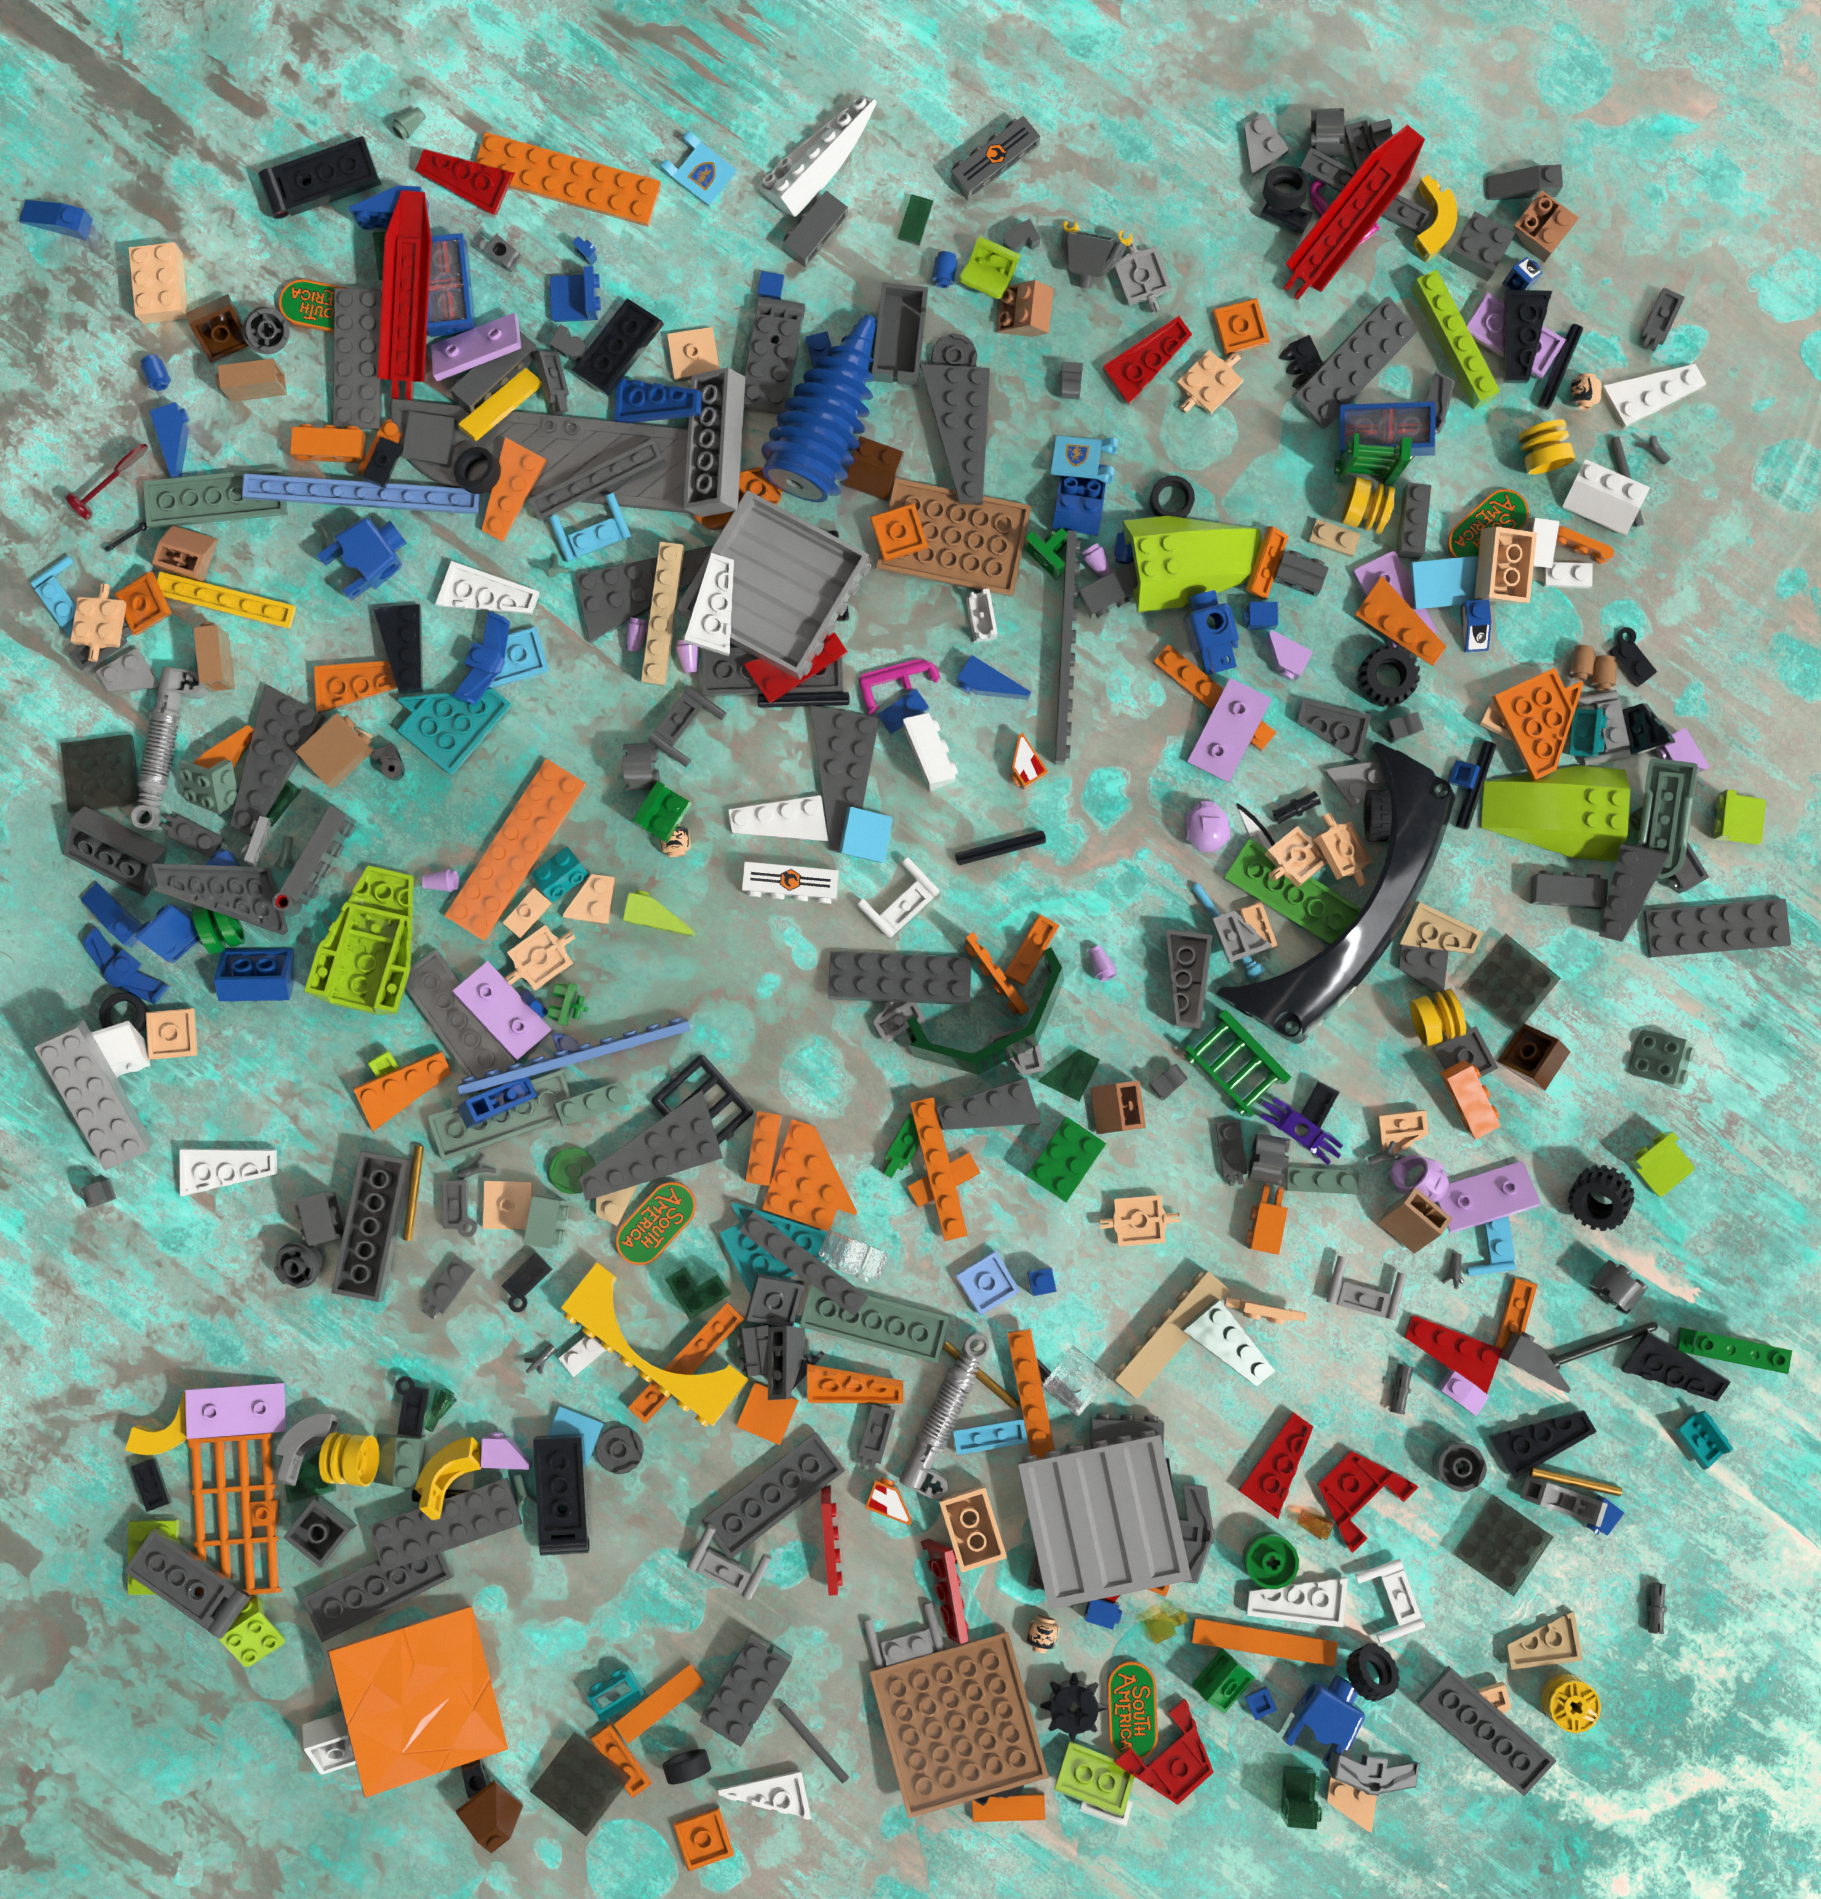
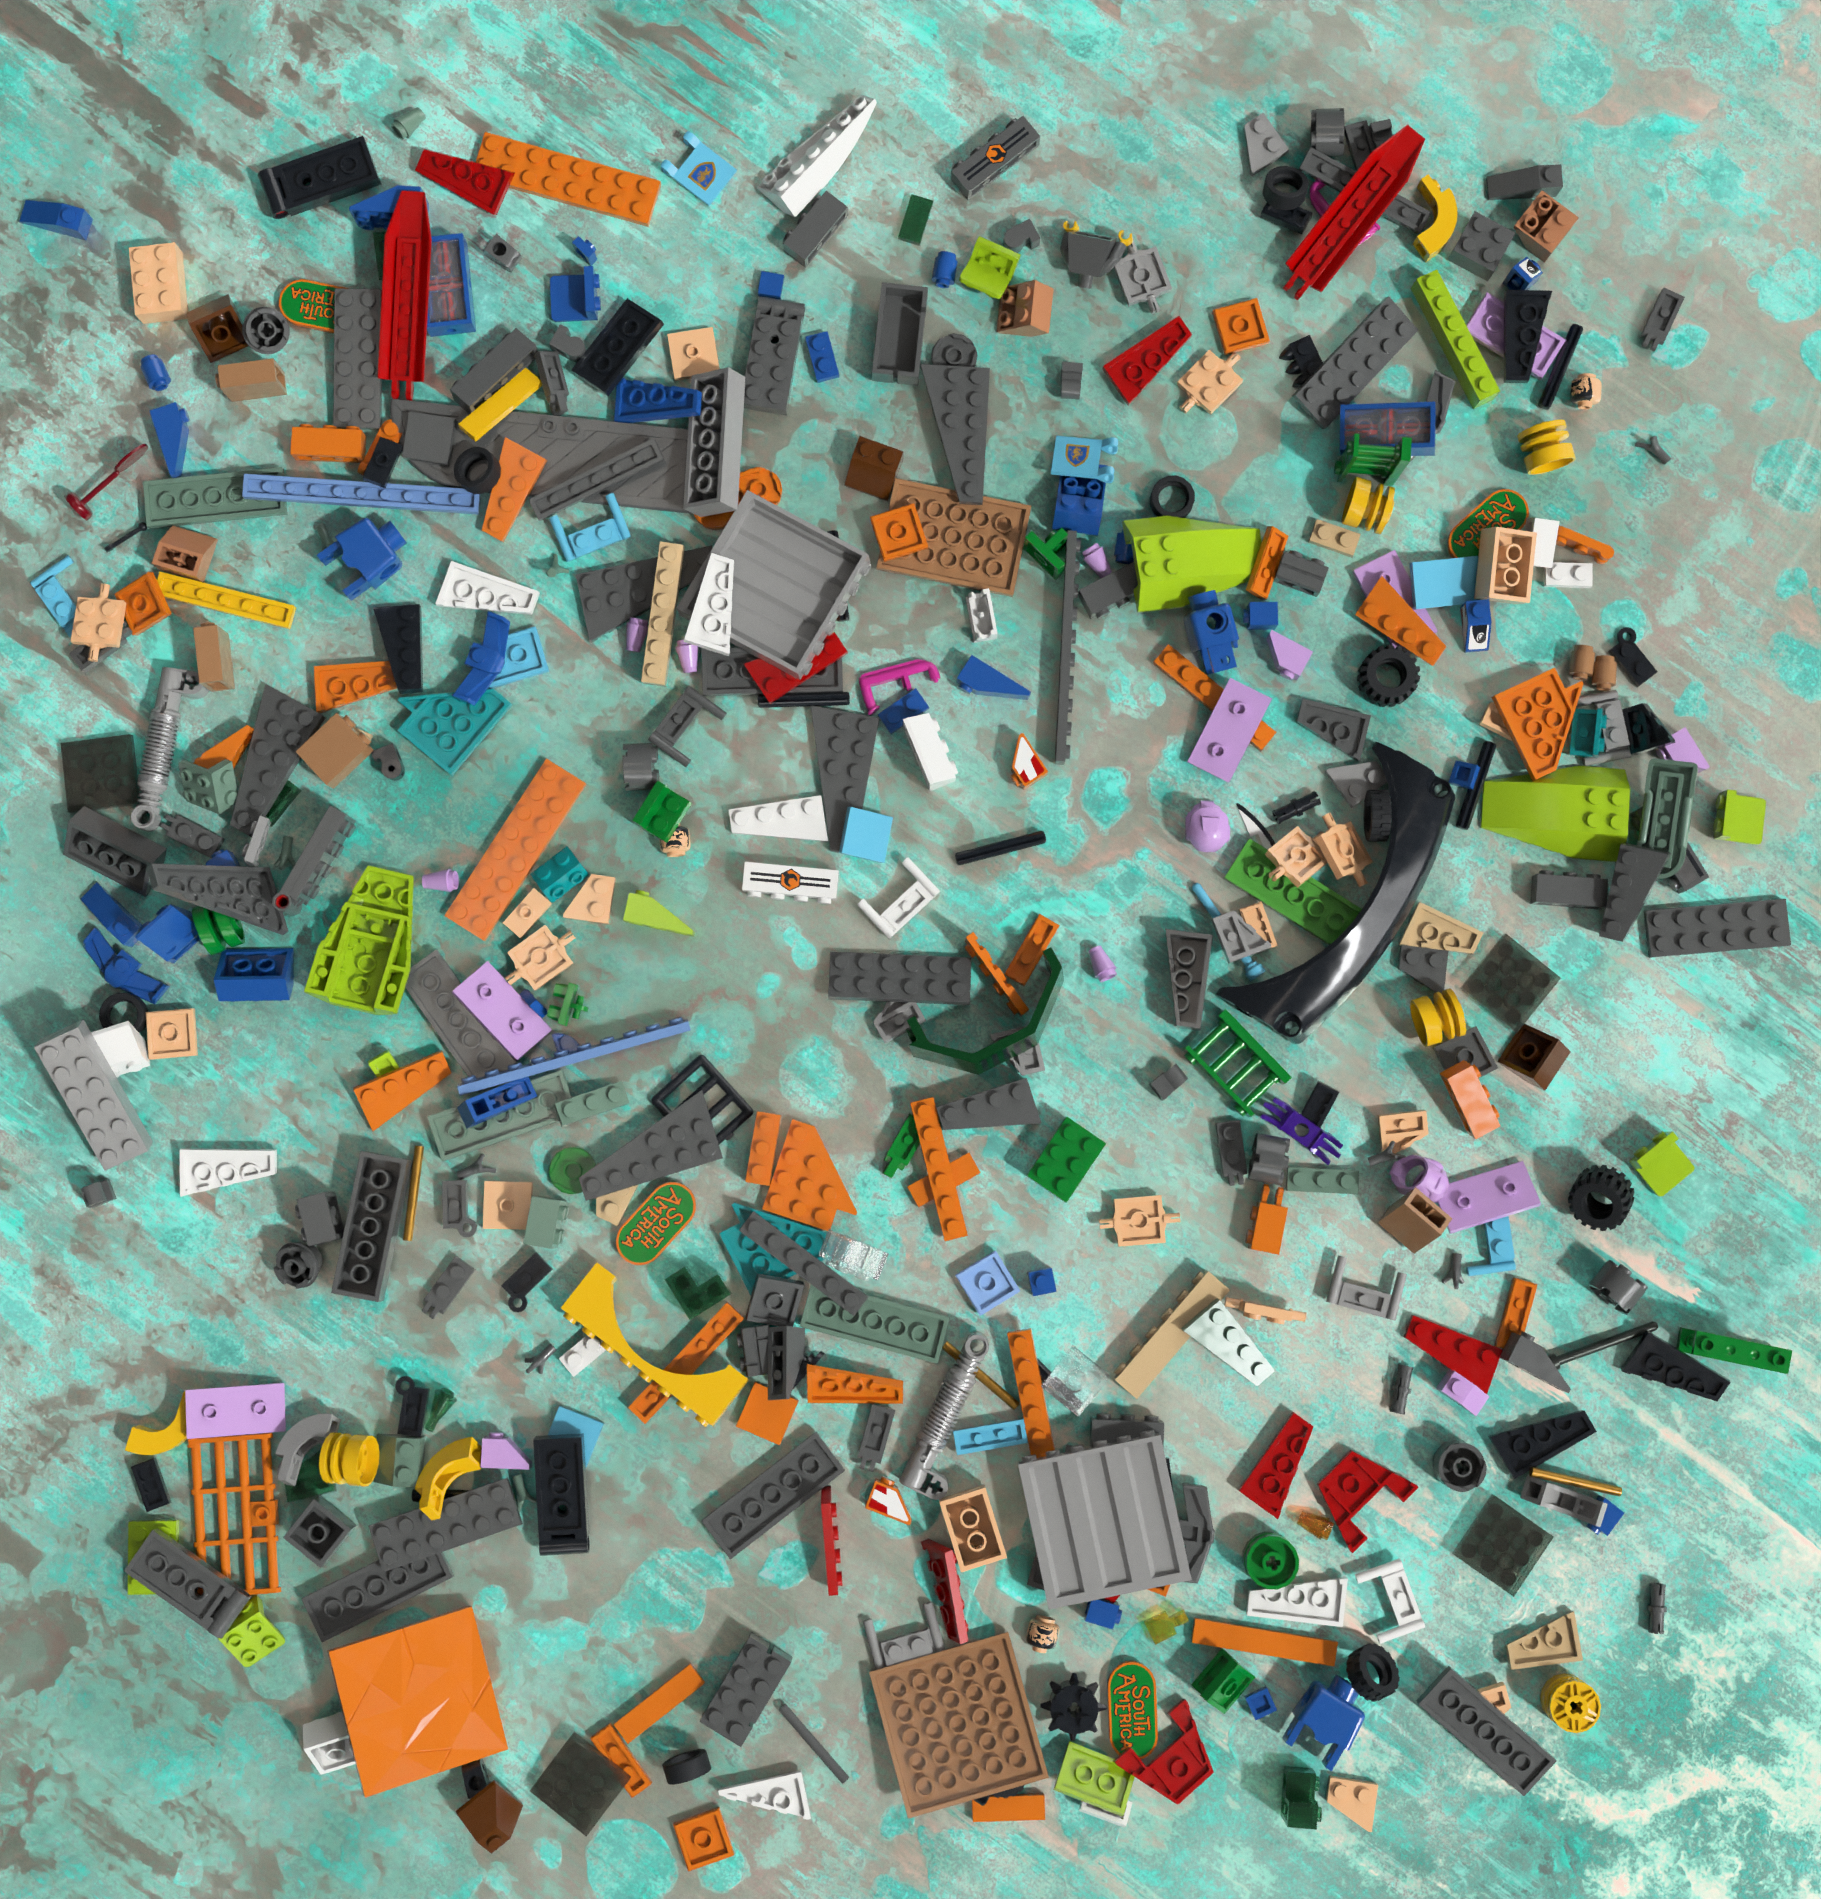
(128, 673): light grey wing -> none
(475, 346): lavender plate -> none
(614, 1694): teal window -> none
(619, 1449): dark grey tile -> none
(725, 1570): light grey plate -> none
(821, 420): blue cone -> none
(1071, 1075): clear green wing -> none
(1118, 1107): nougat slope -> none
(1373, 1775): plate -> none
(1404, 727): dark grey leg -> none
(1413, 520): dark grey brick -> none
(1605, 497): white slope -> none
(1624, 470): dark grey bar -> none
(1647, 394): white wing -> none
(1662, 1058): sand green bracket -> none
(1703, 1439): teal bracket -> none

